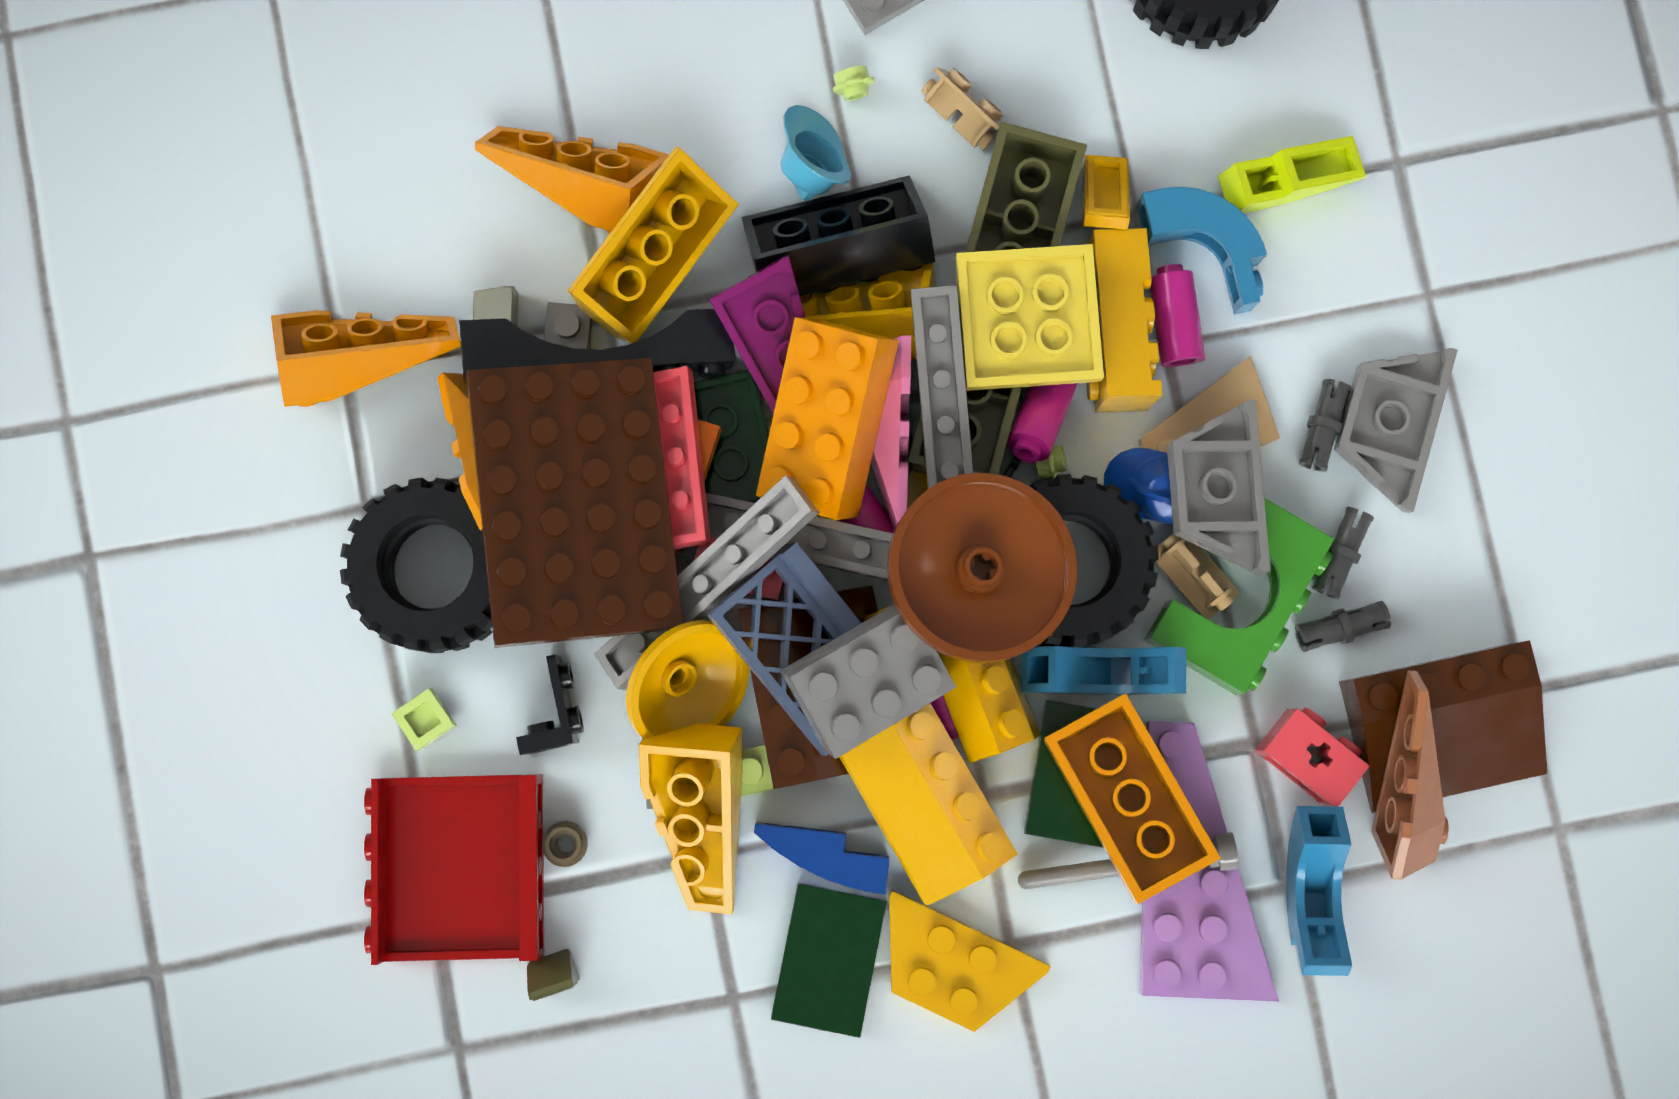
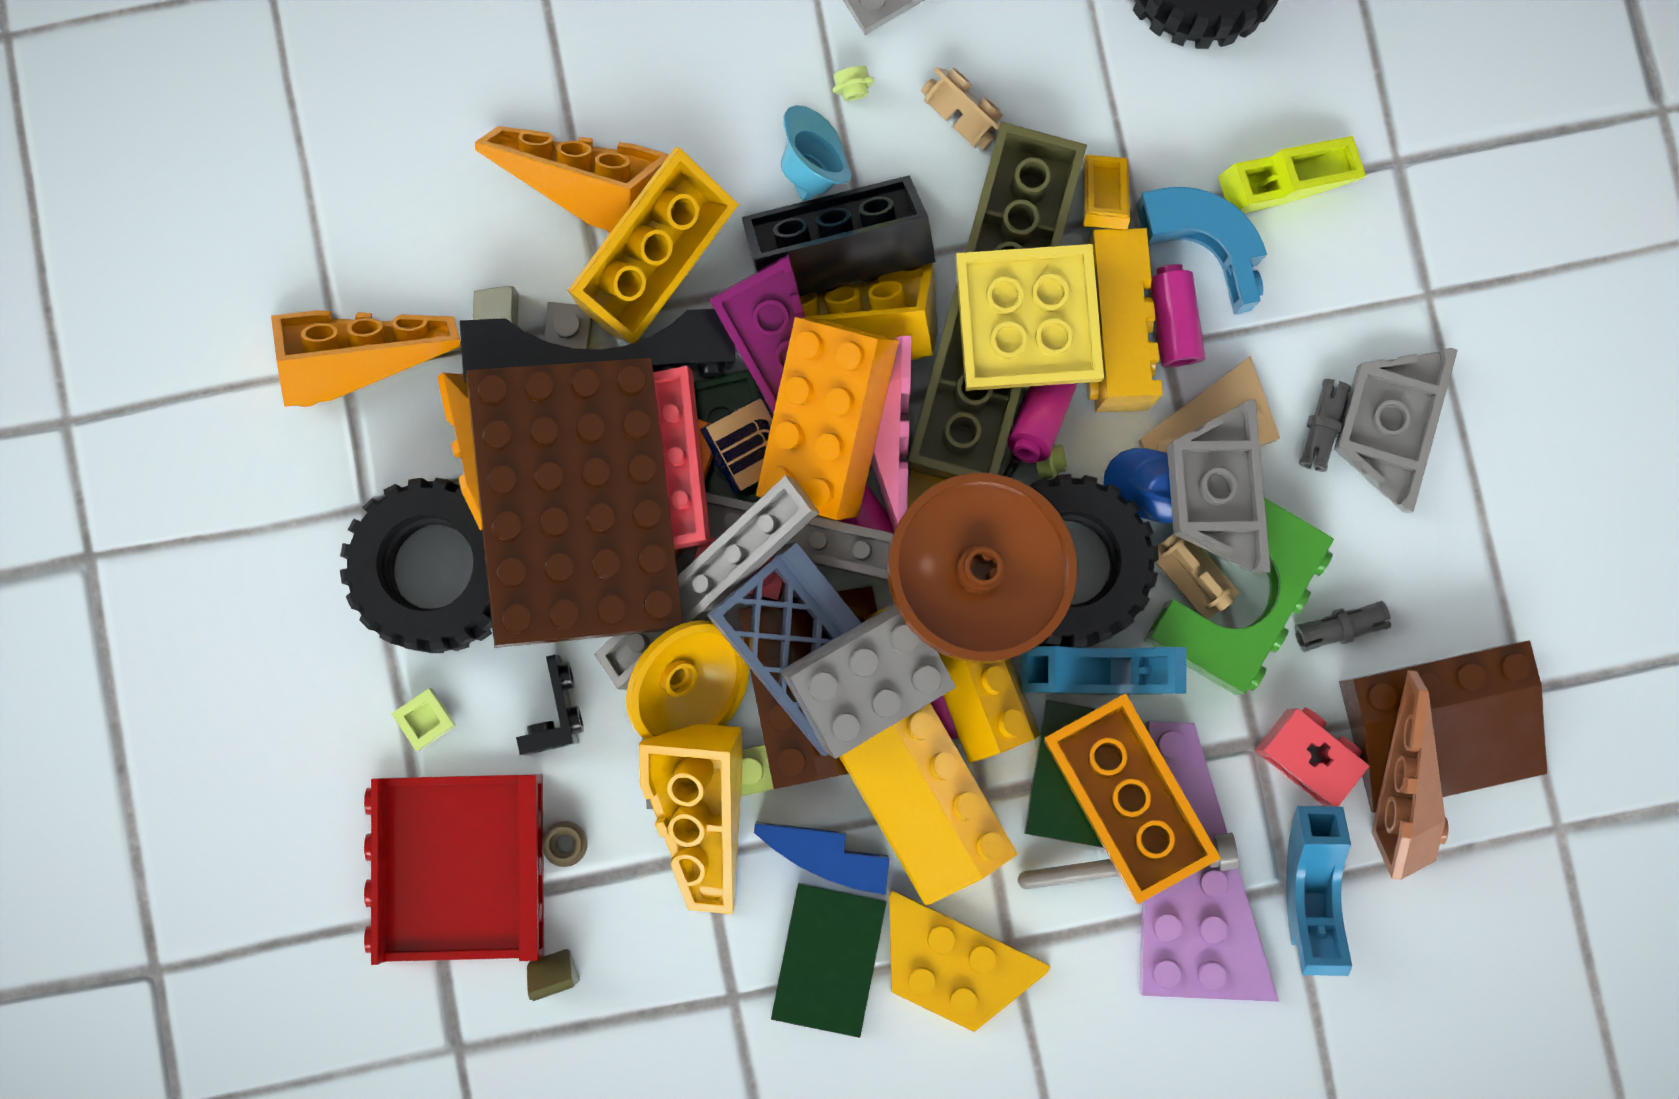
(740, 443): none -> piece
(941, 383): light grey plate -> none
(1344, 551): dark grey pin -> none

